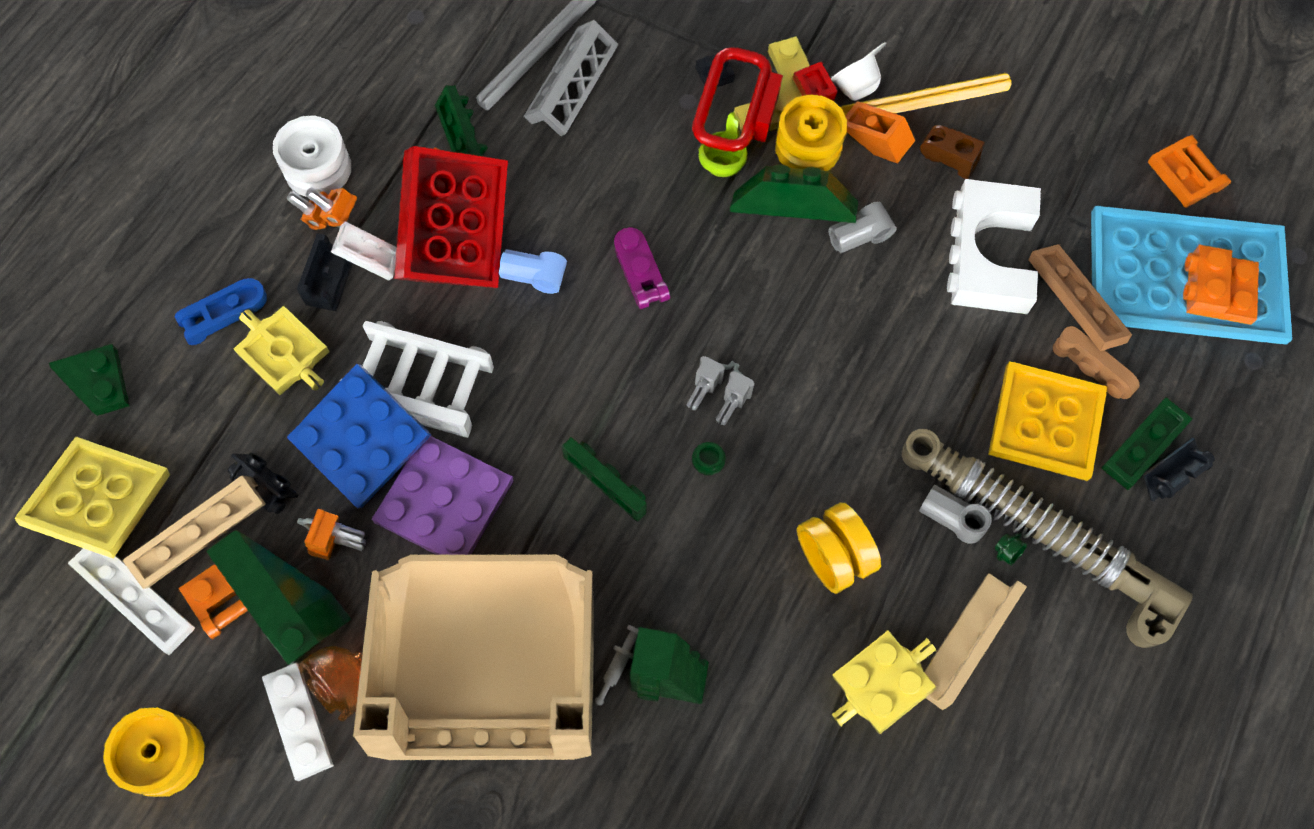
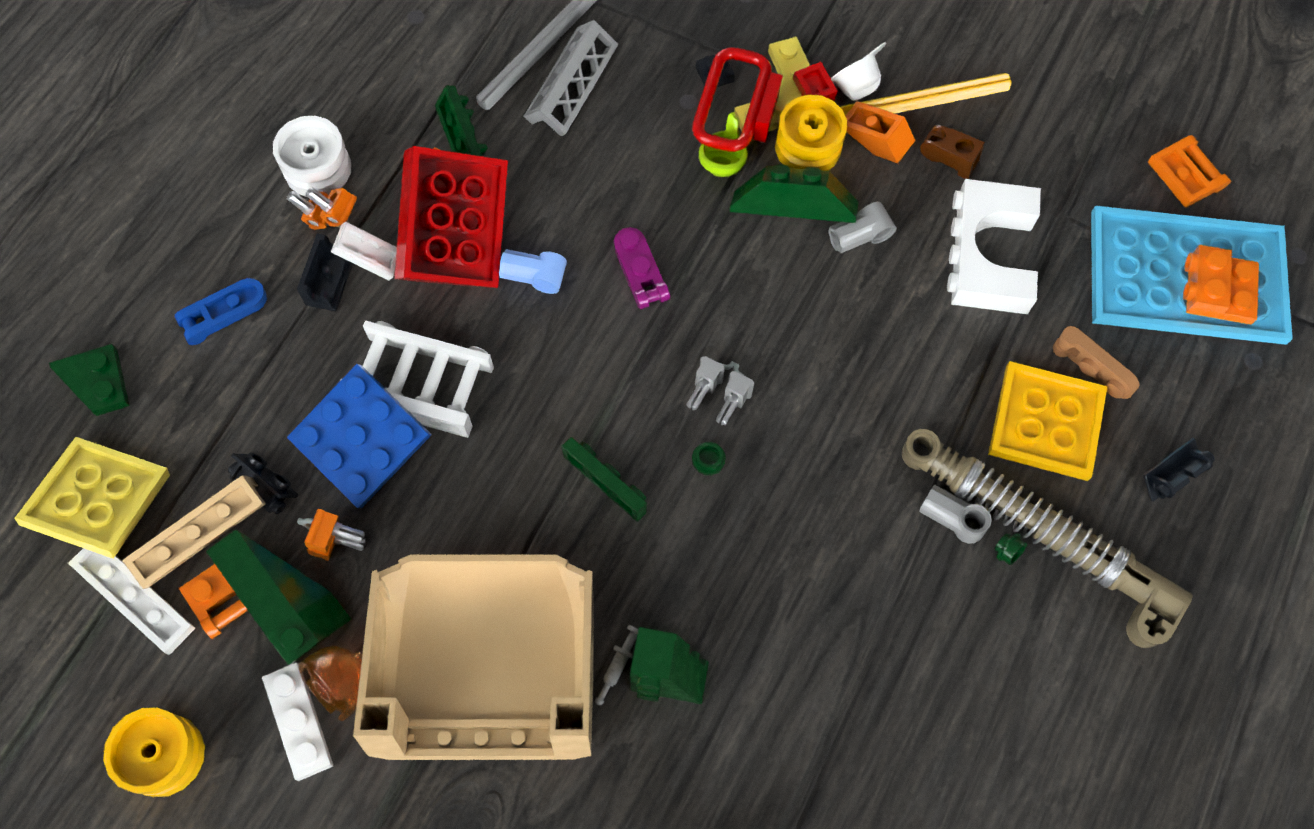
(281, 350): light yellow plate -> none
(443, 499): medium lavender plate -> none
(839, 547): yellow wheel -> none
(884, 682): light yellow plate -> none
(970, 638): tan fence -> none
(1080, 297): medium nougat plate -> none
(1146, 443): dark green plate -> none

